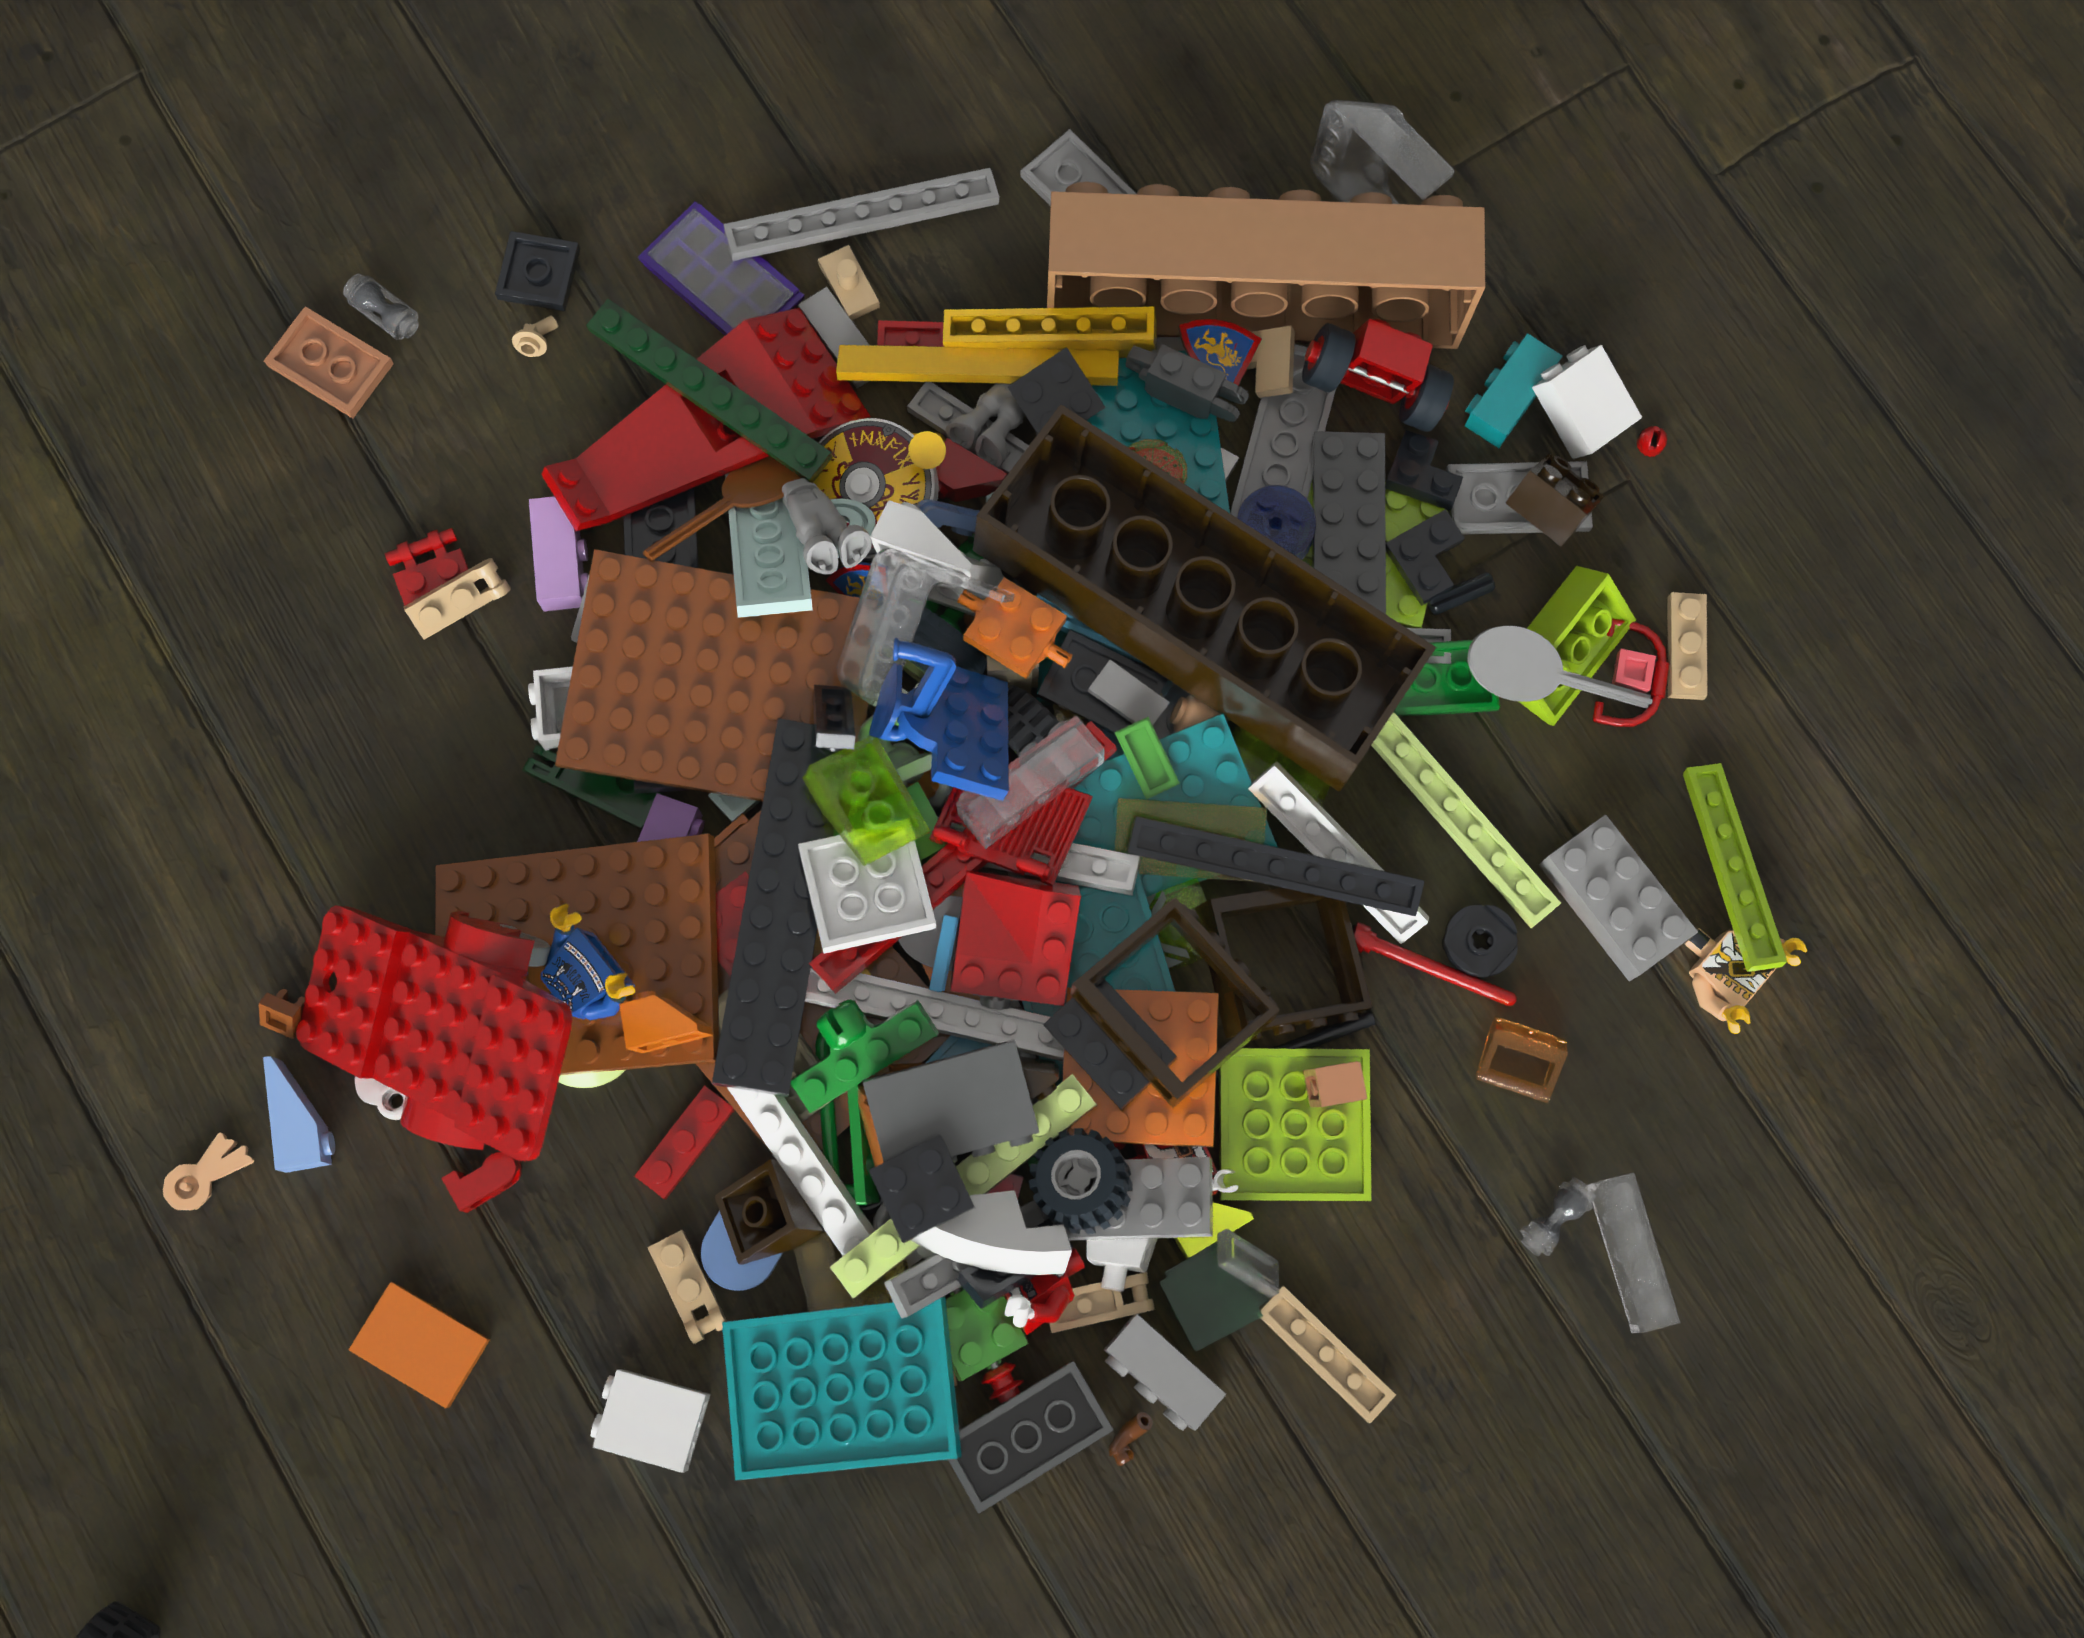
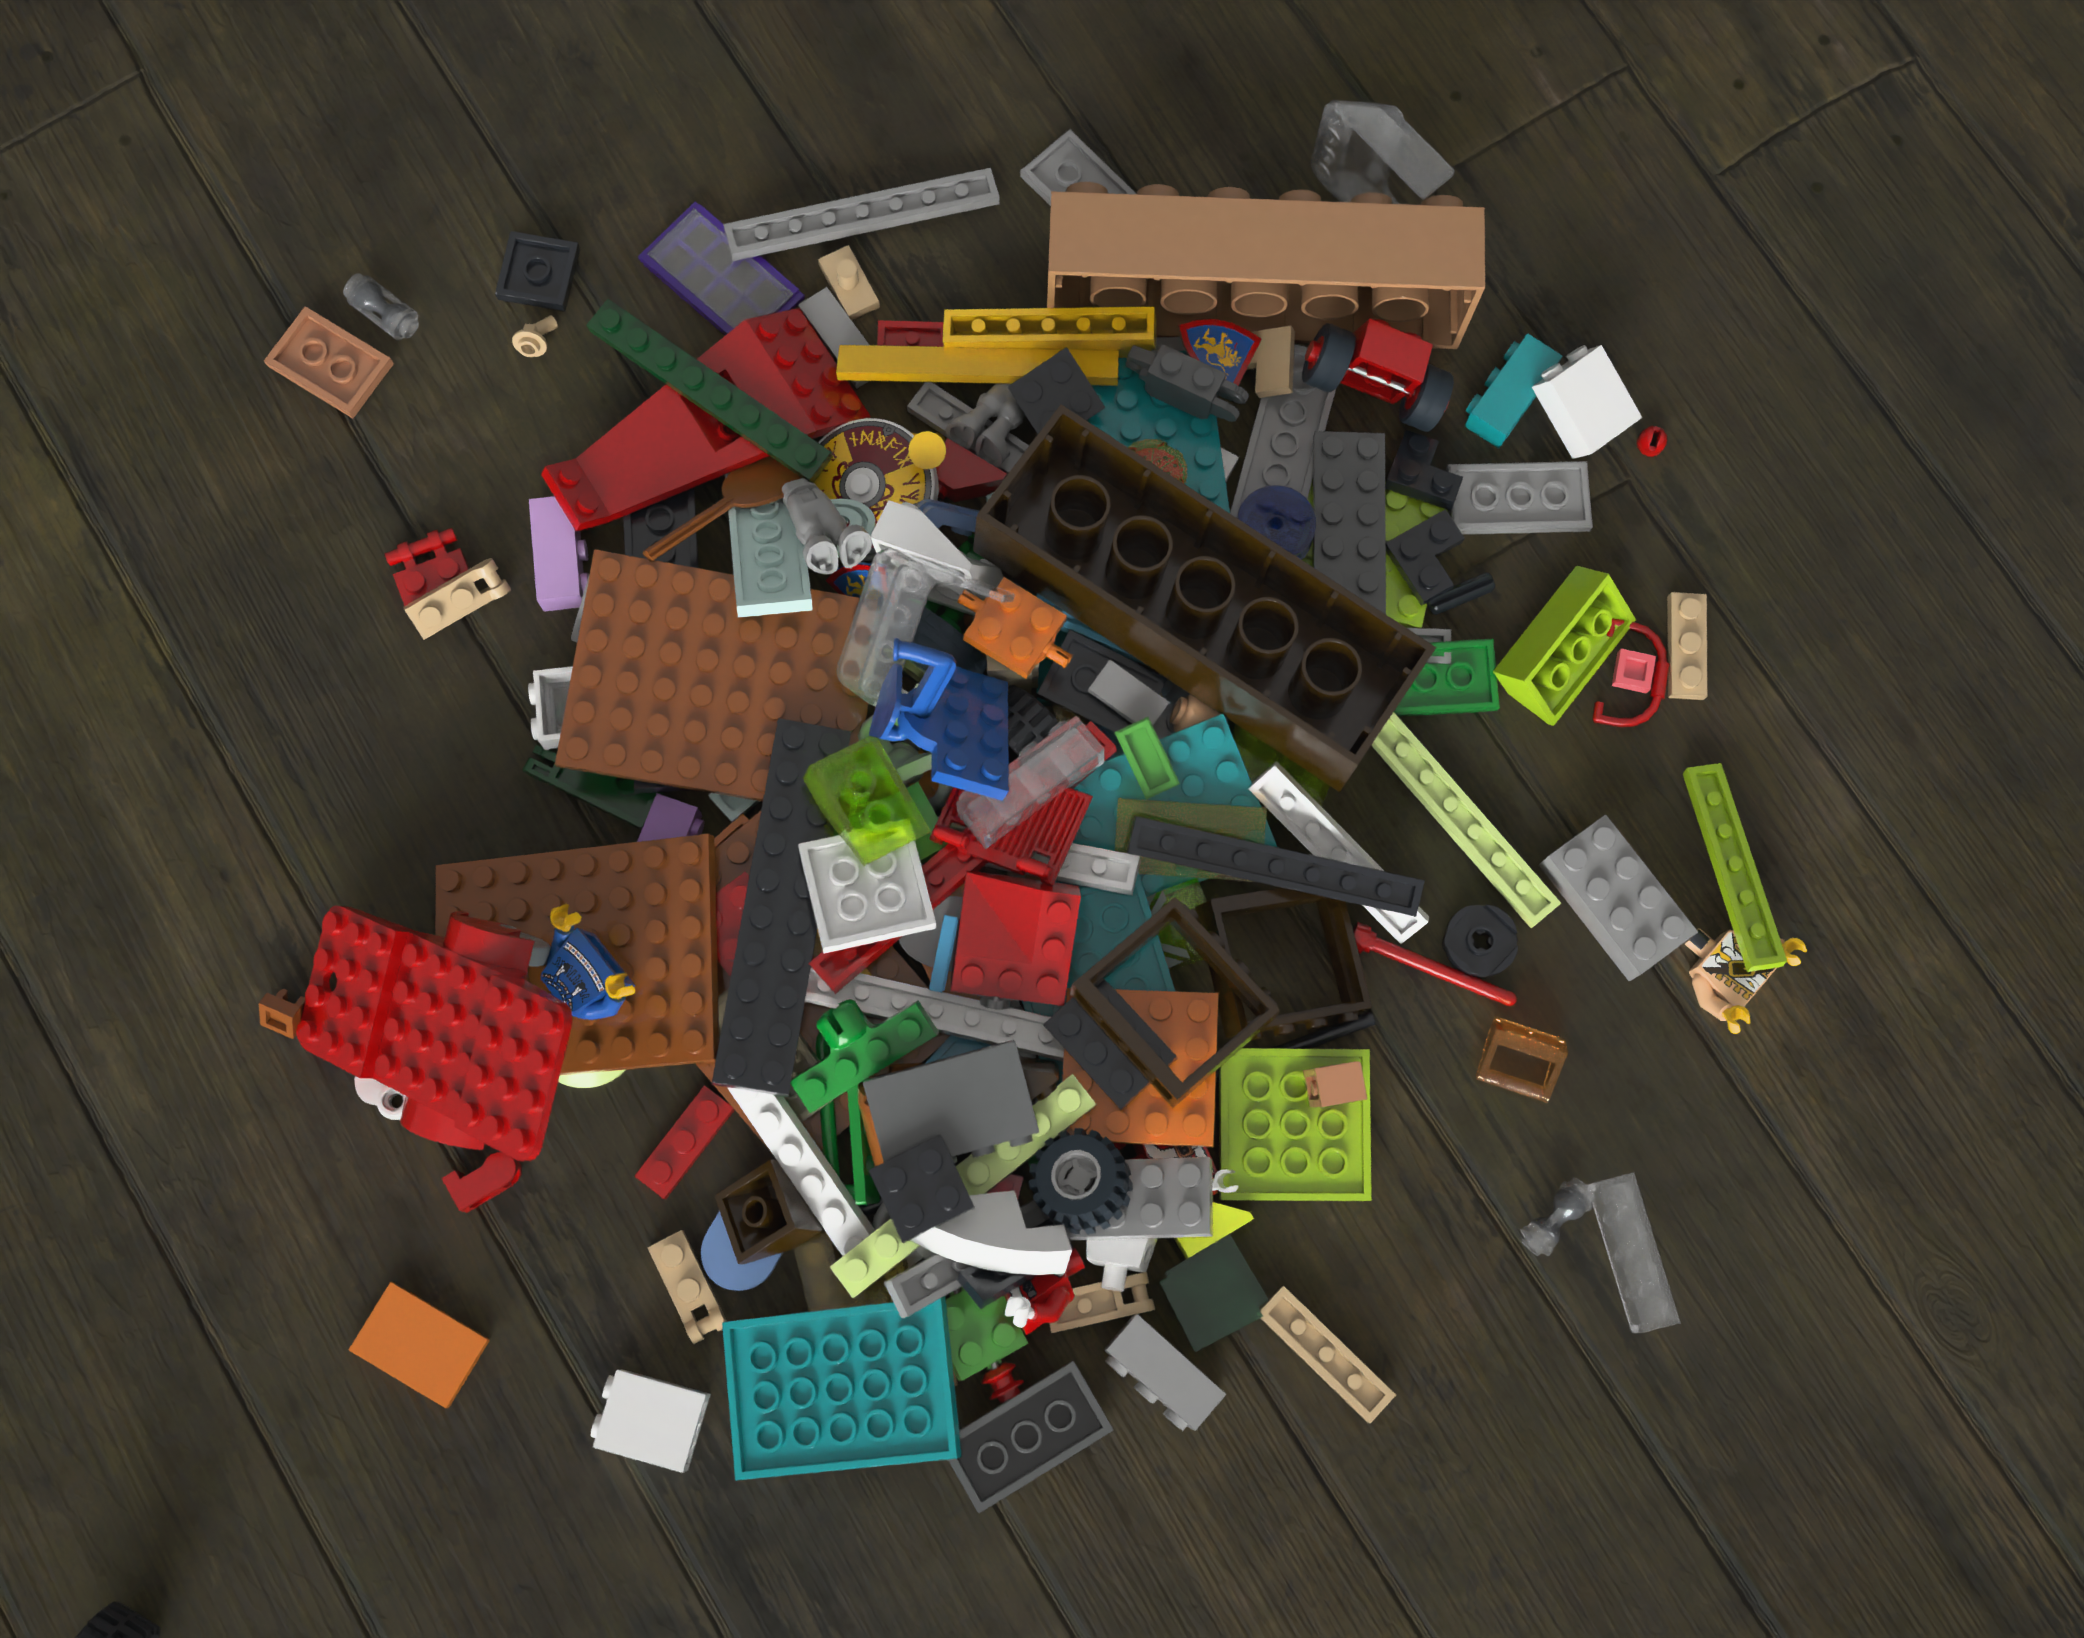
(191, 1184): light nougat piece -> none
(297, 1129): light blue slope -> none
(658, 1022): orange slope -> none
(833, 718): black plate -> none
(1129, 1432): reddish brown arm -> none
(1248, 1263): clear tile -> none
(1527, 668): light grey piece -> none
(1555, 498): dark brown slope -> none

